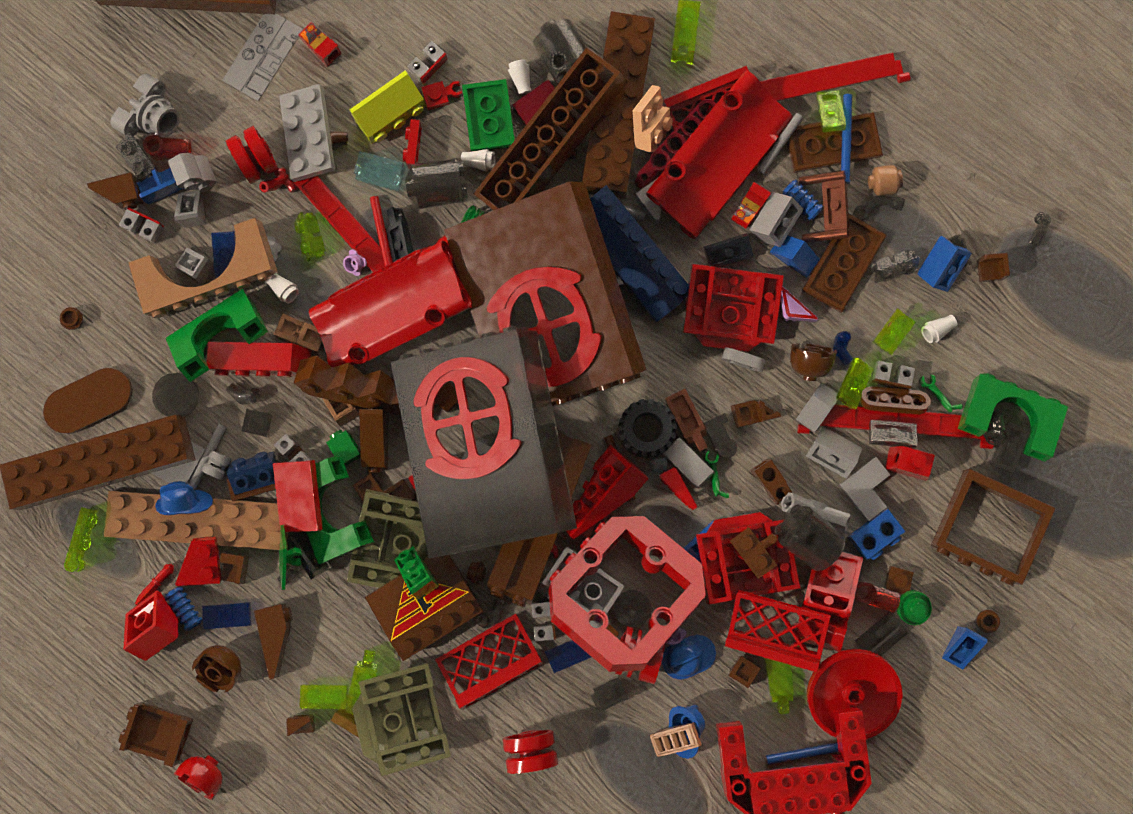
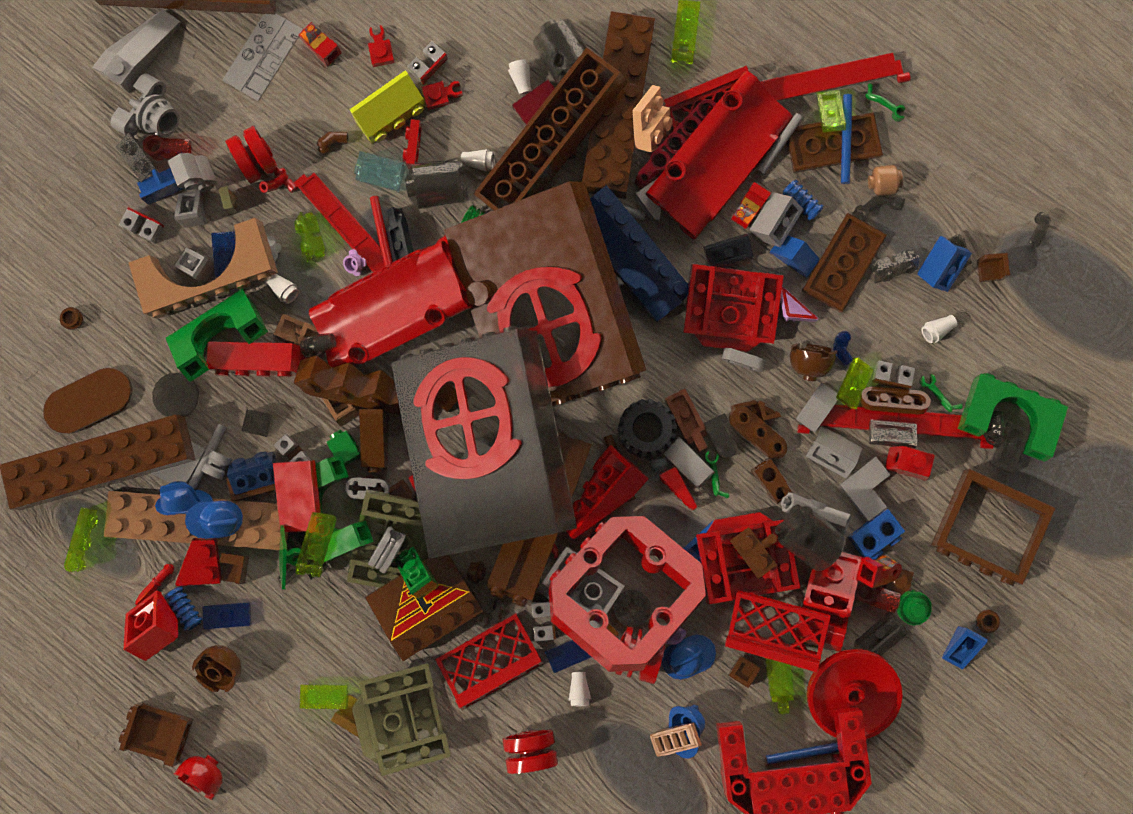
(119, 190): reddish brown slope -> none
(137, 50): none -> light grey wedge
(213, 519): none -> blue piece
(228, 200): none -> olive tile
(243, 397): clear smoke arm -> none
(274, 630): reddish brown slope -> none
(300, 724): reddish brown slope -> none
(307, 133): light grey plate -> none
(315, 544): none -> clear neon green plate
(317, 345): none -> clear smoke cone
(362, 671): clear neon green hinge -> none
(364, 482): none -> light grey beam
(380, 49): none -> red plate
(386, 550): none -> light grey head
(478, 293): none -> reddish brown tile
(488, 115): green plate -> none
(579, 690): none -> white cone
(614, 685): clear smoke brick -> none
(749, 430): none -> reddish brown plate
(834, 206): copper plate -> none
(881, 100): none -> green piece
(881, 571): none -> red leg
(894, 331): clear neon green hips -> none

